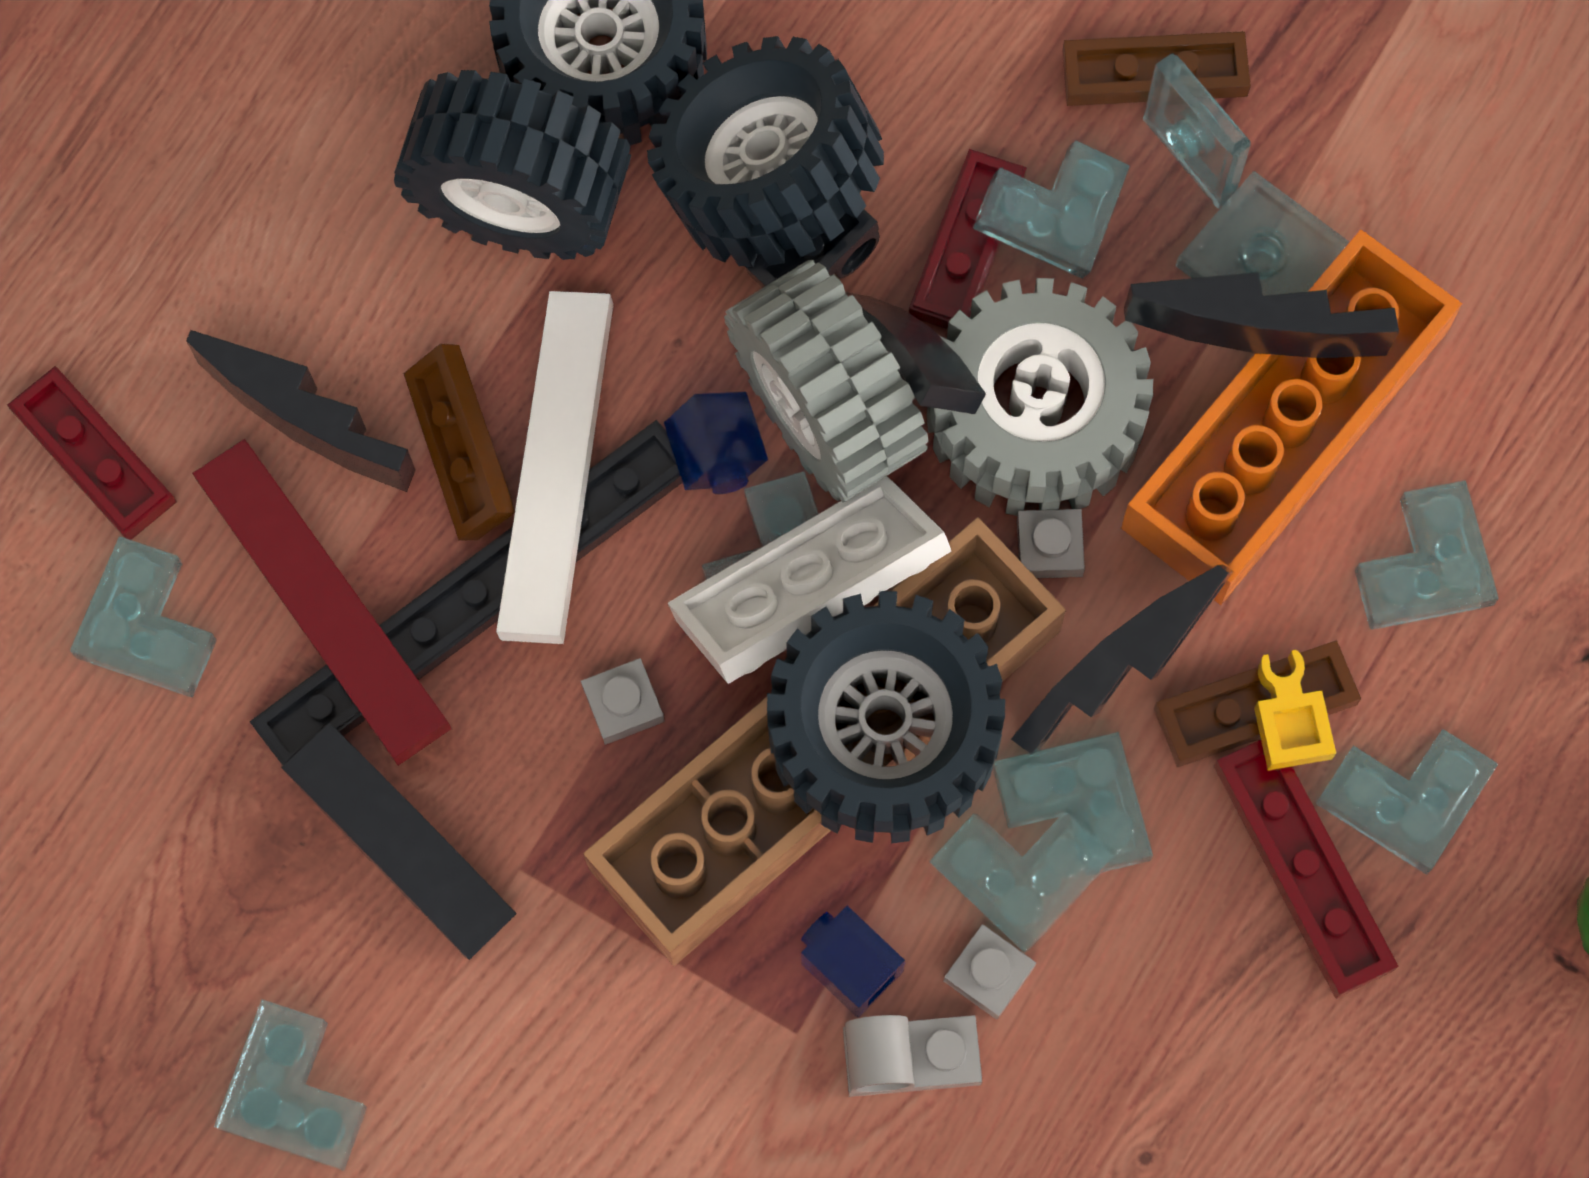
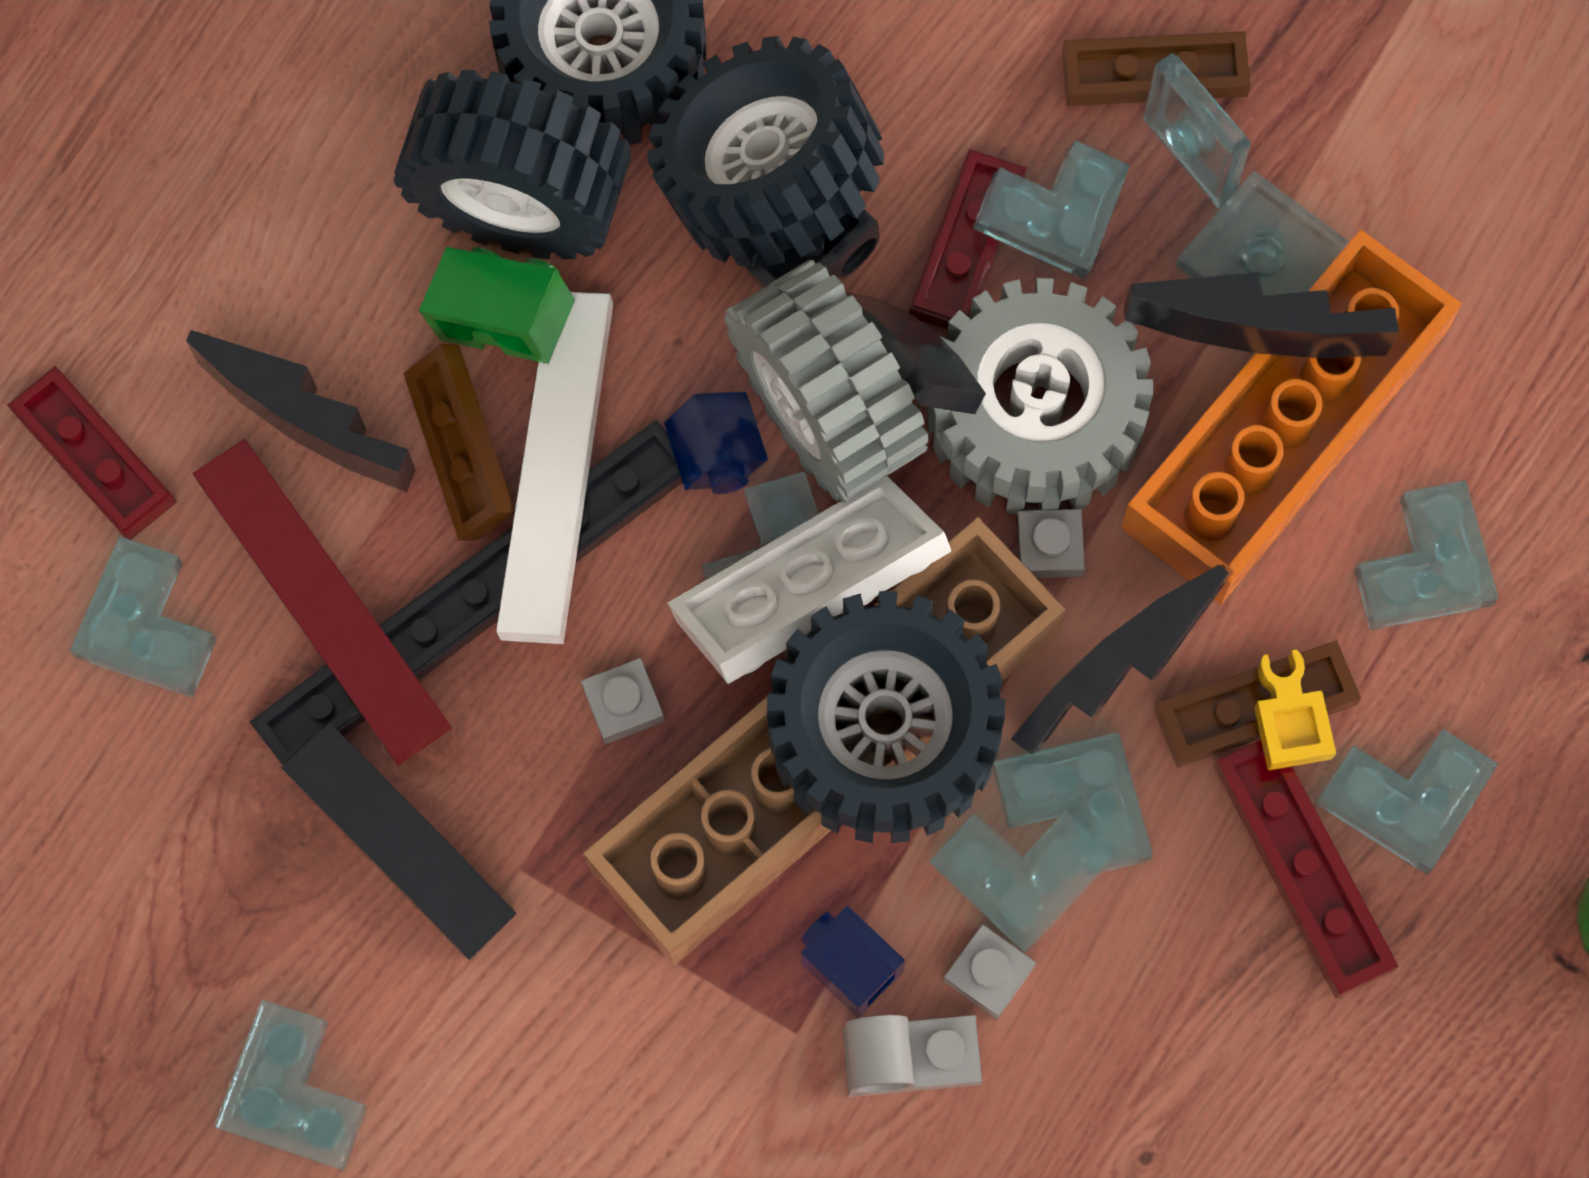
(497, 303): none -> green brick

